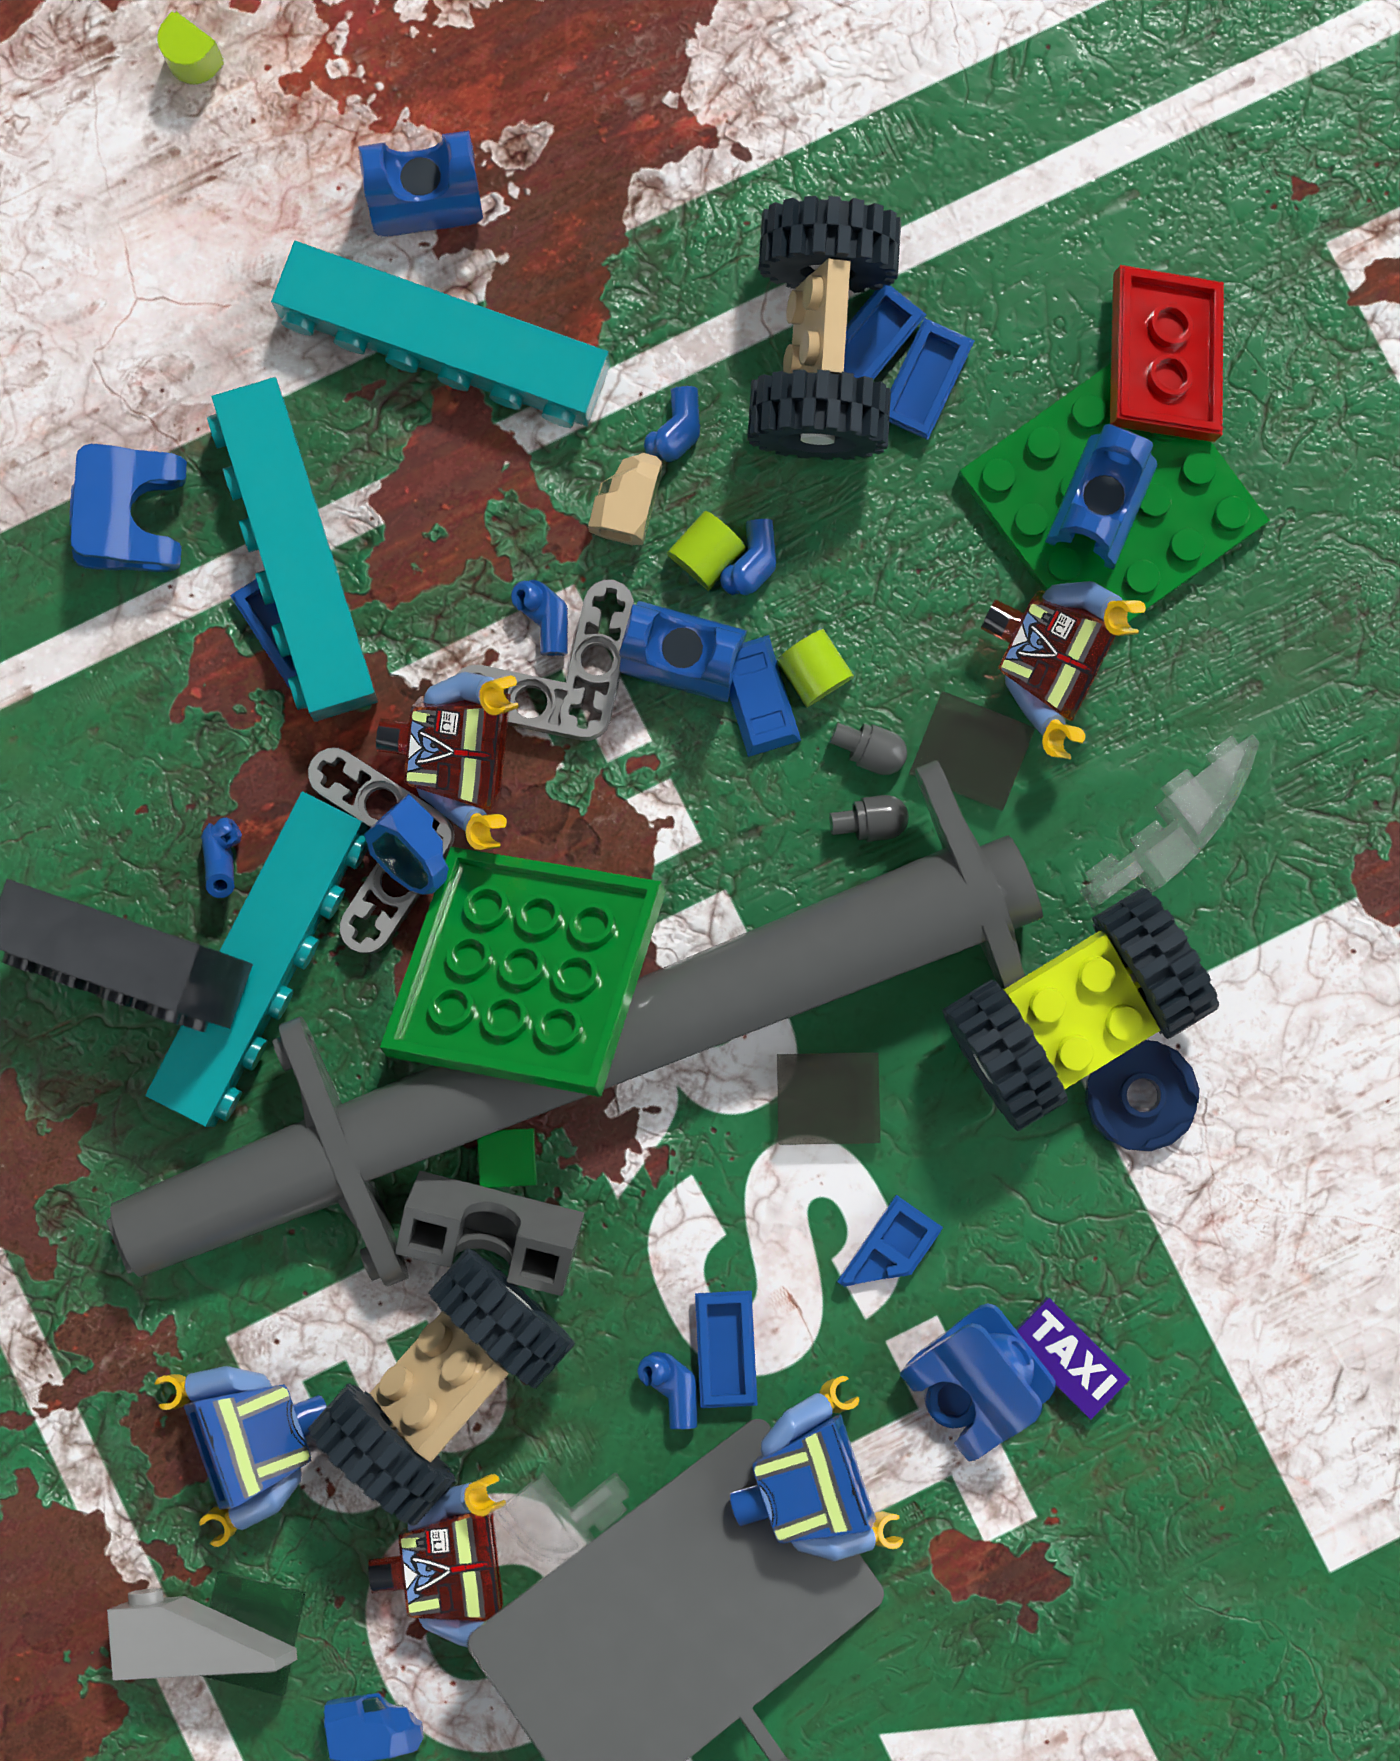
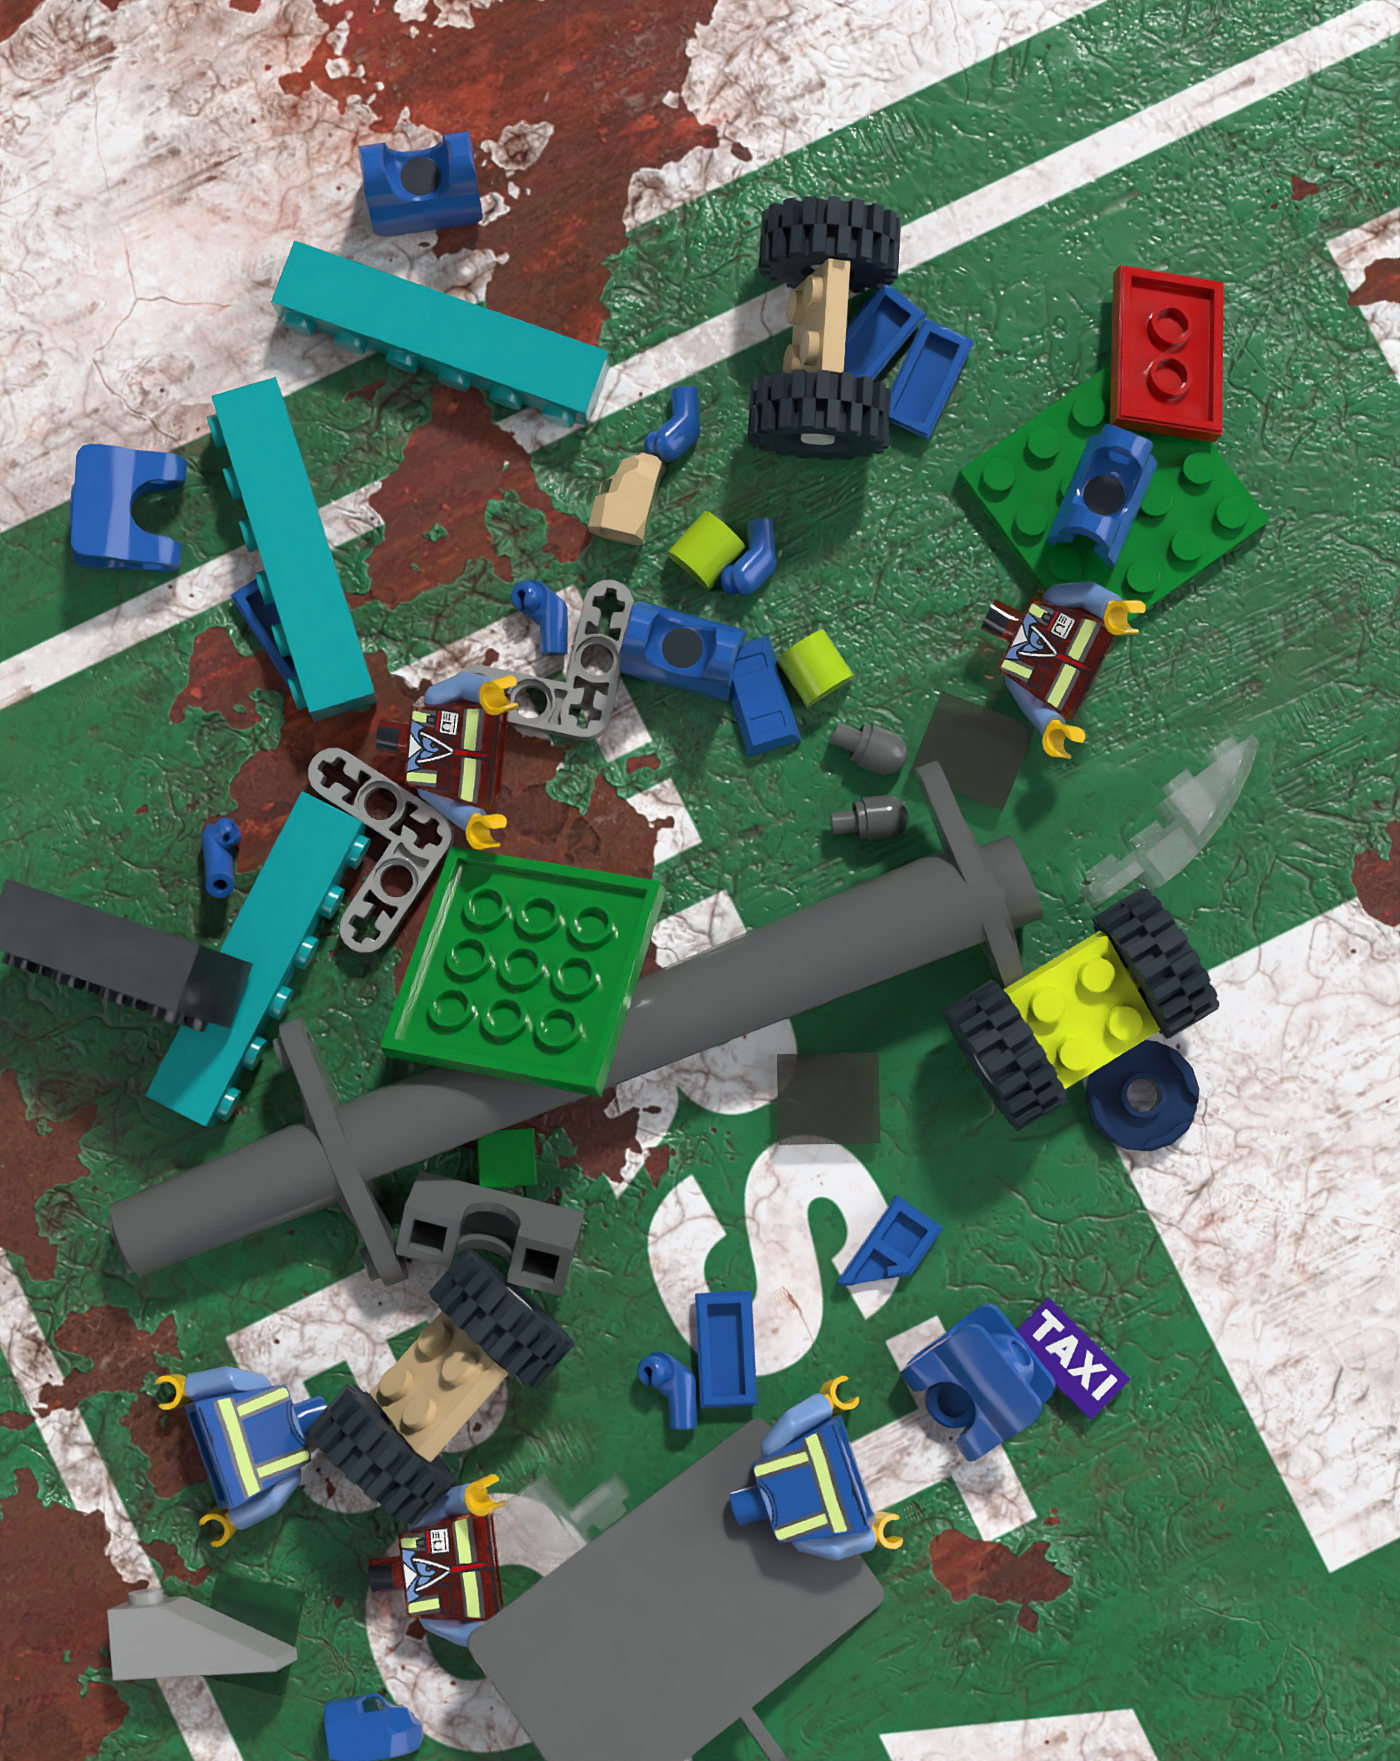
(188, 50): lime brick -> none
(409, 847): blue rock -> none

